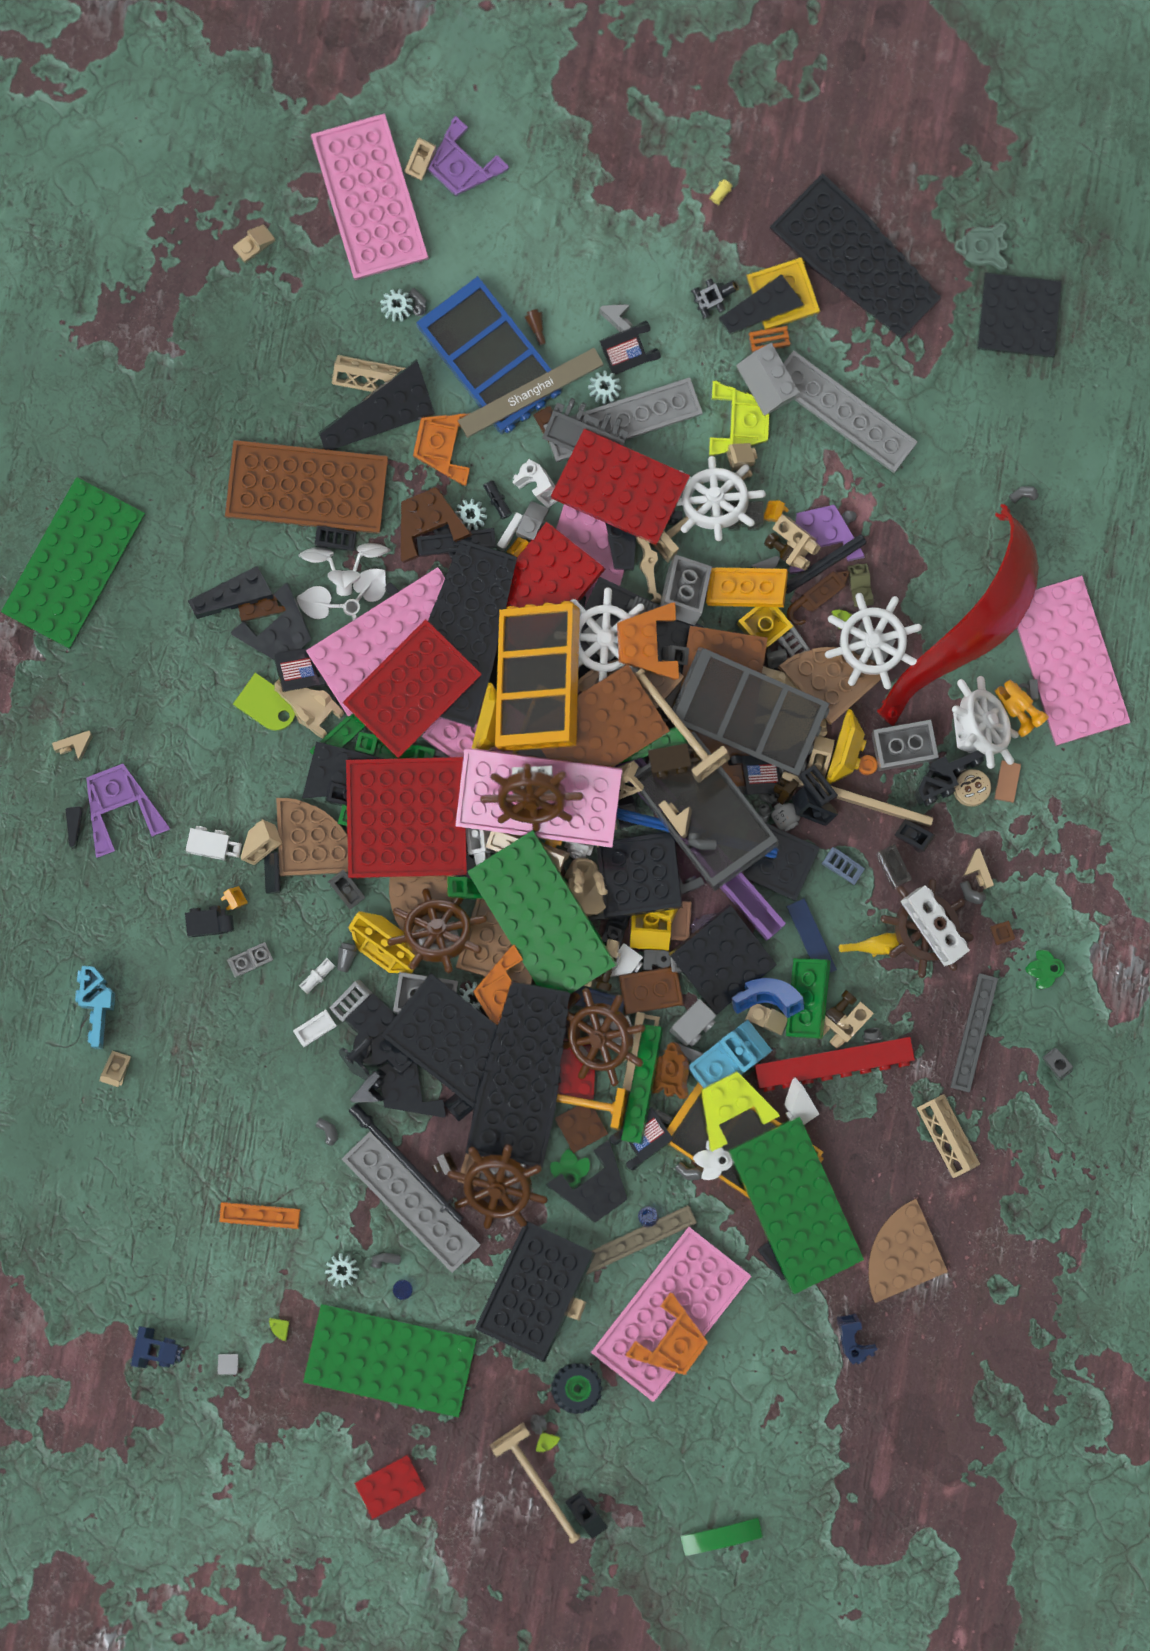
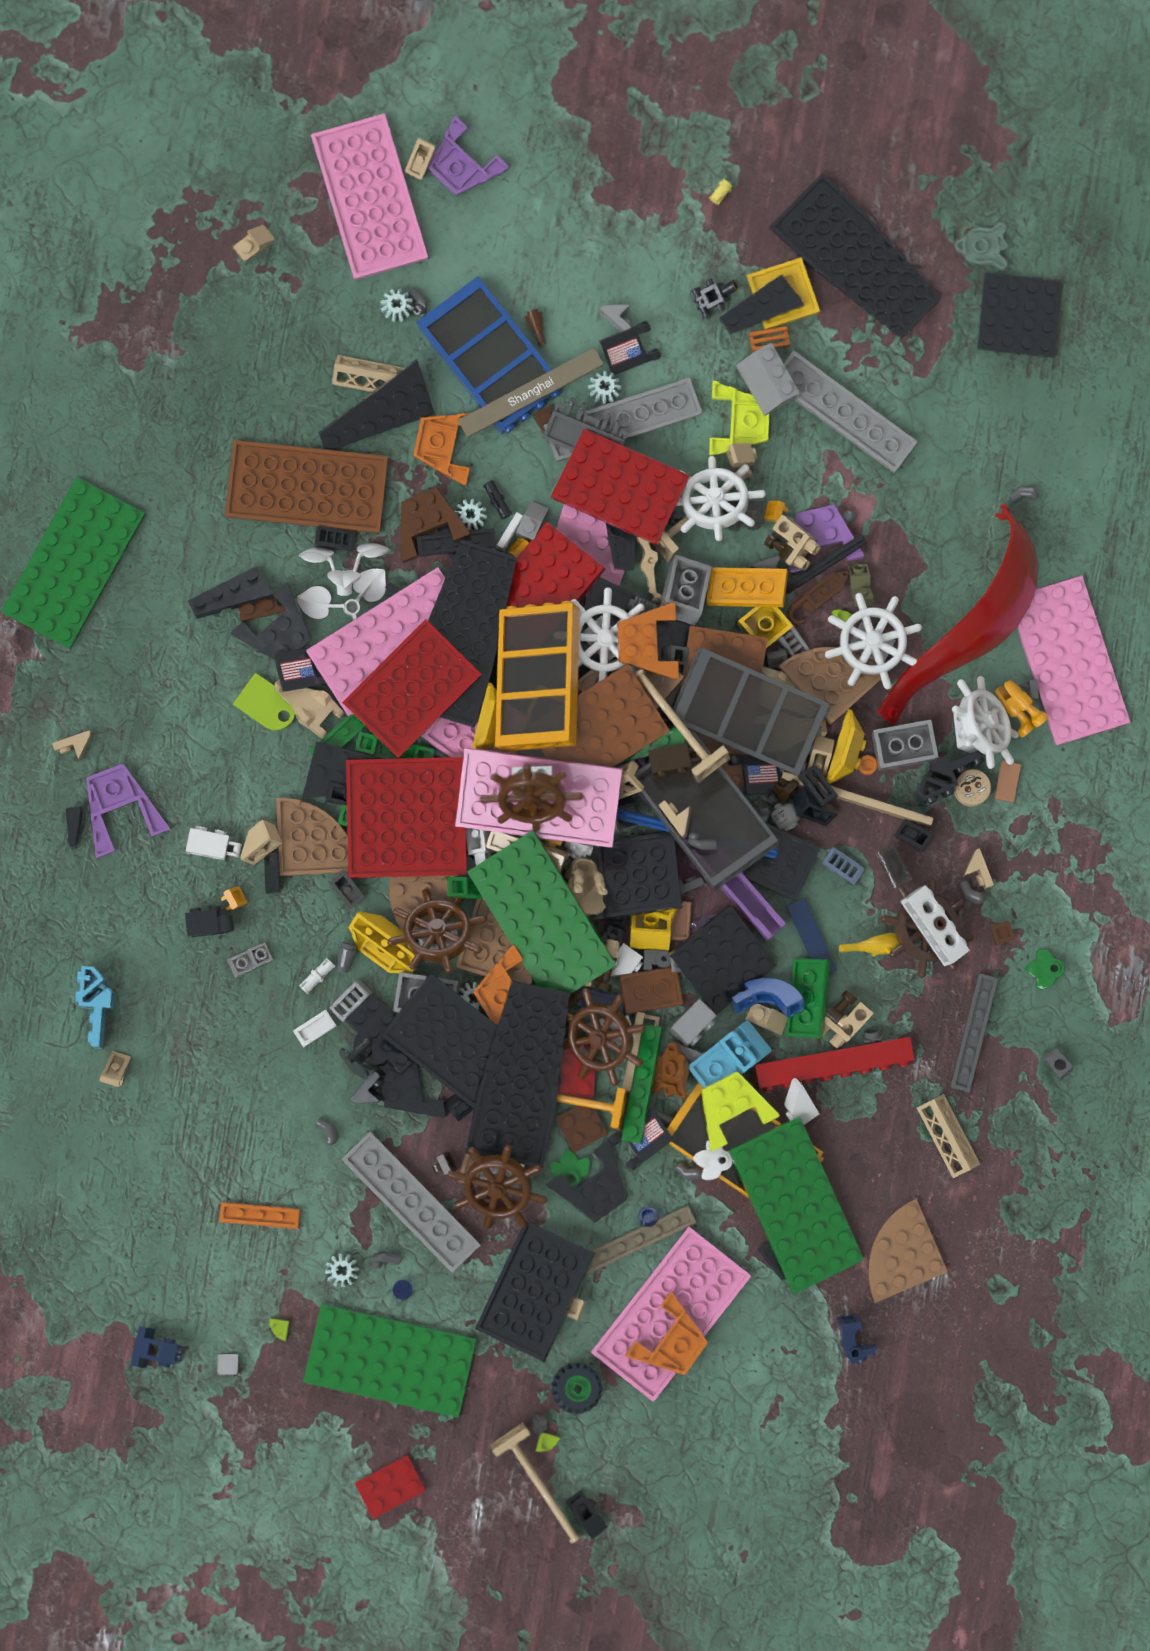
(366, 1122): black bar -> none
(534, 472): white tile -> none
(721, 1537): green slope -> none

